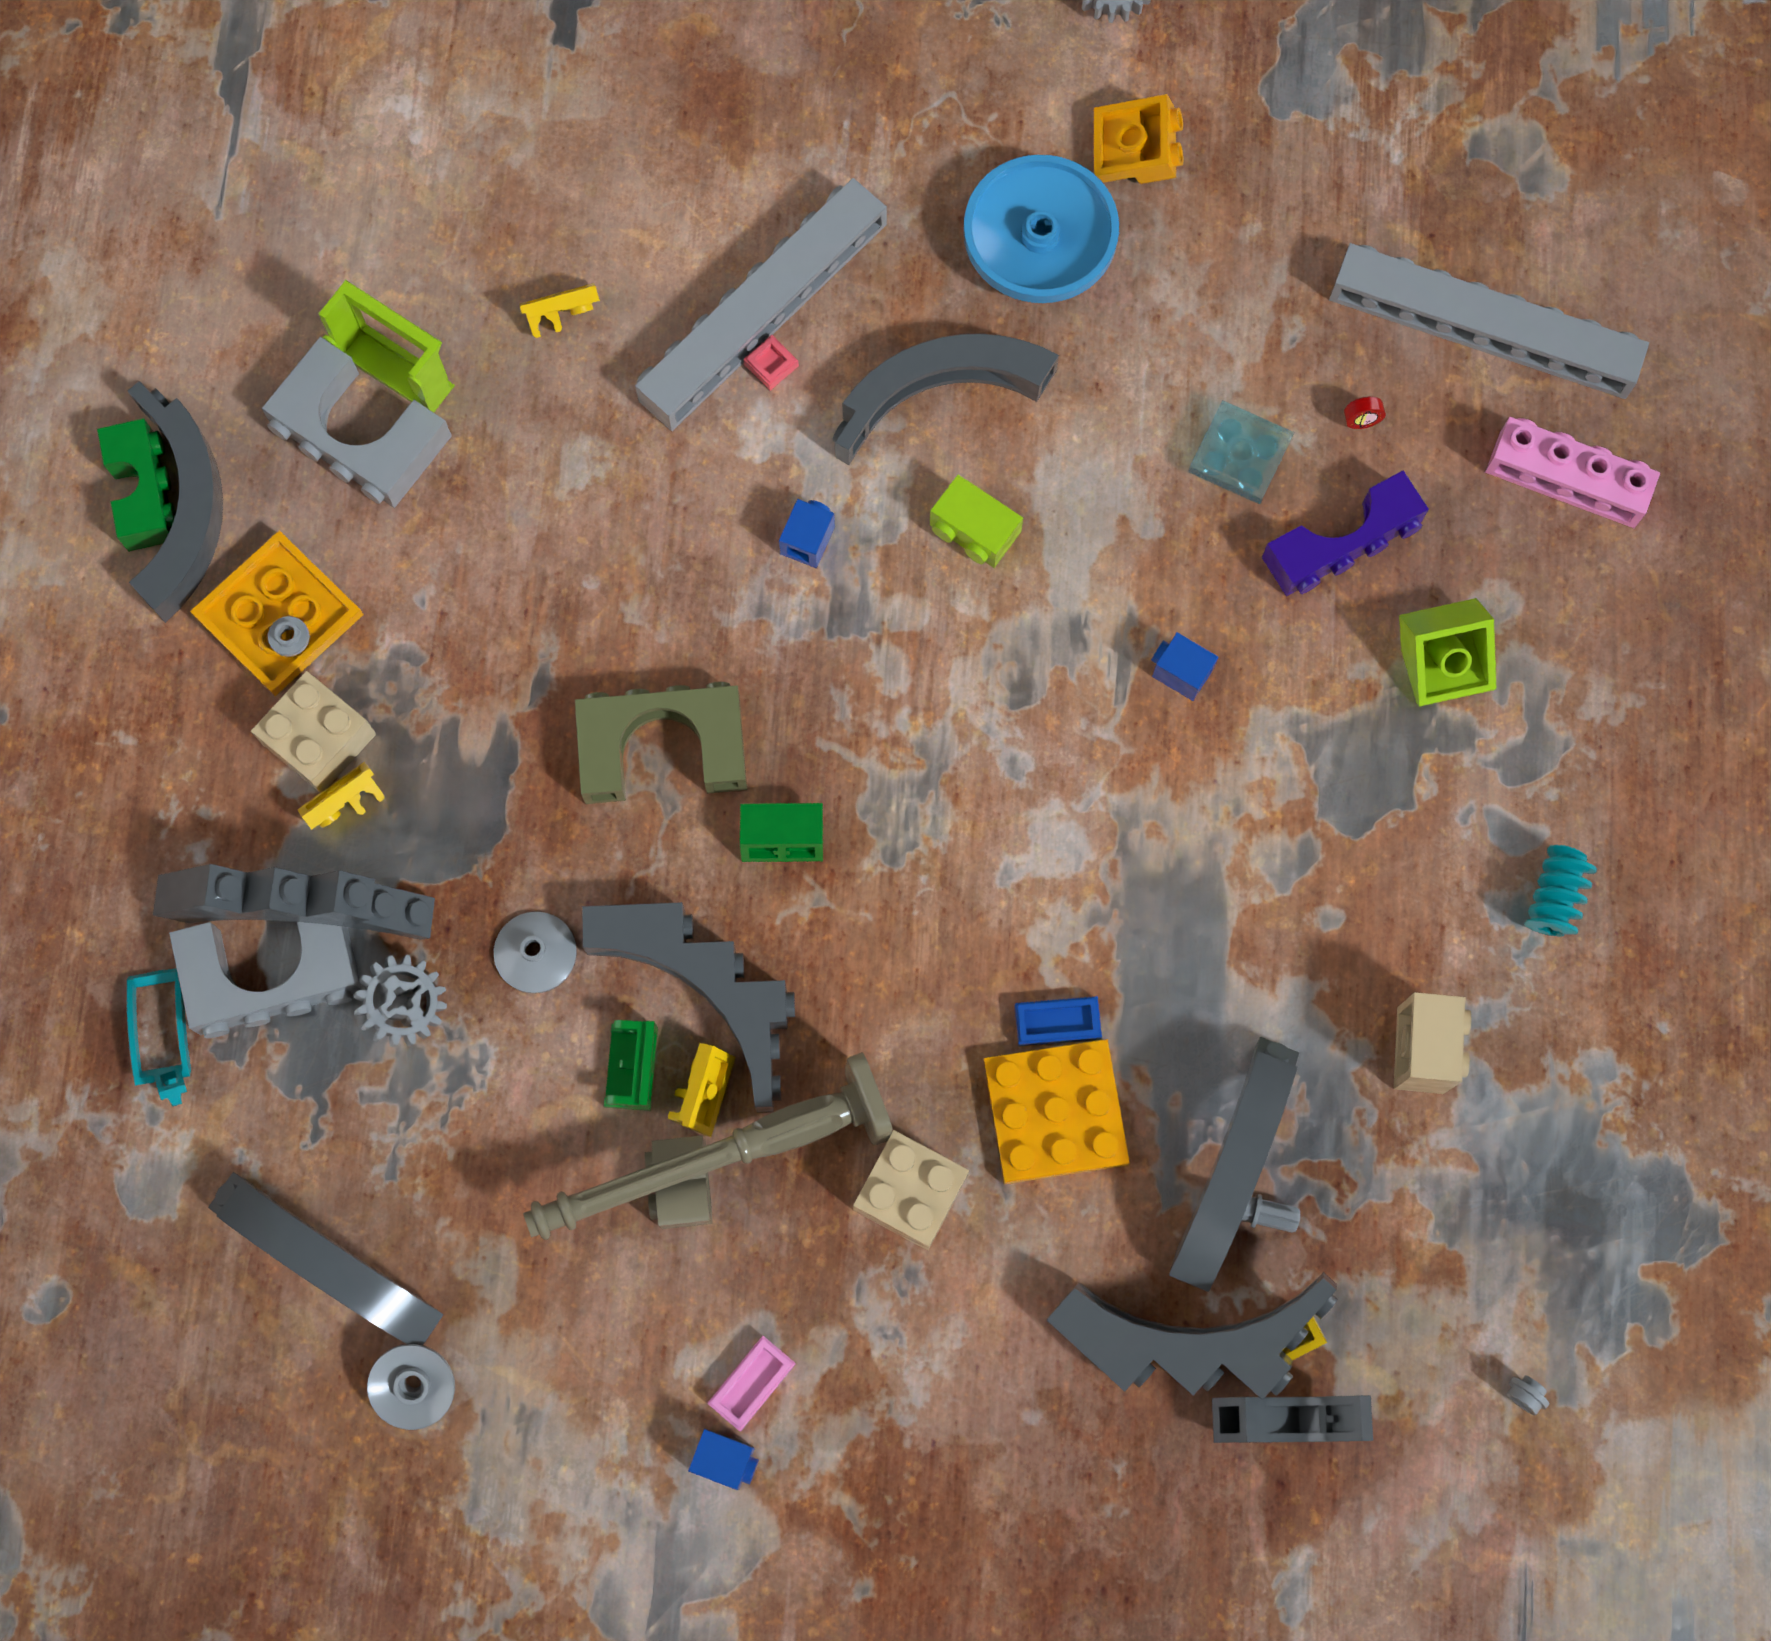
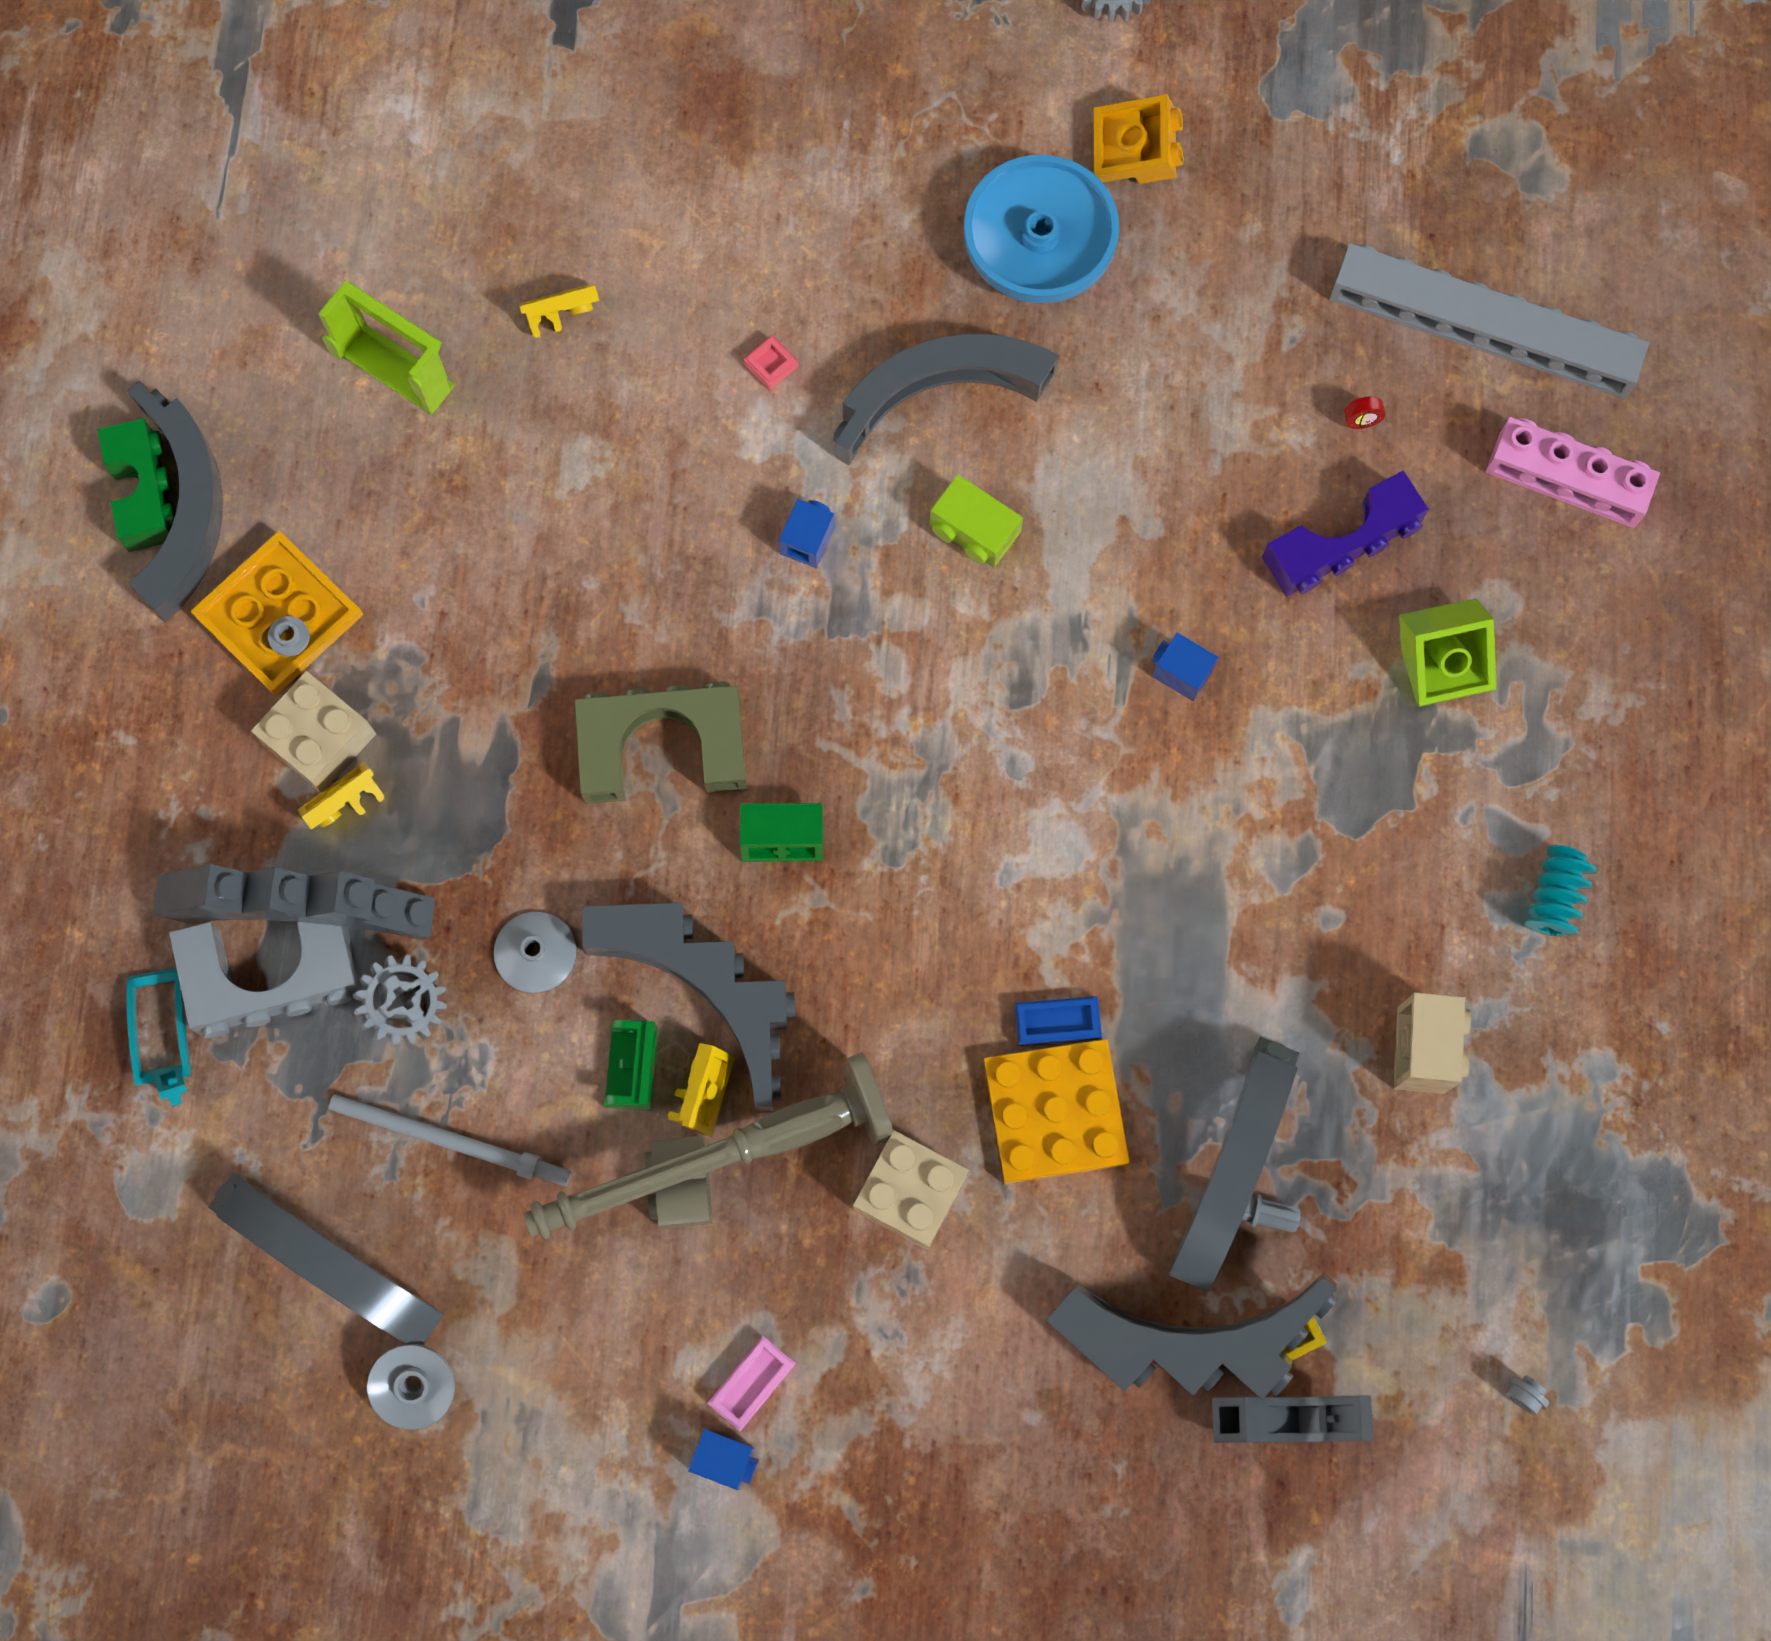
(382, 467): light grey arch -> none
(526, 1165): none -> light grey bar
(761, 303): light grey brick -> none
(1241, 452): clear light blue plate -> none

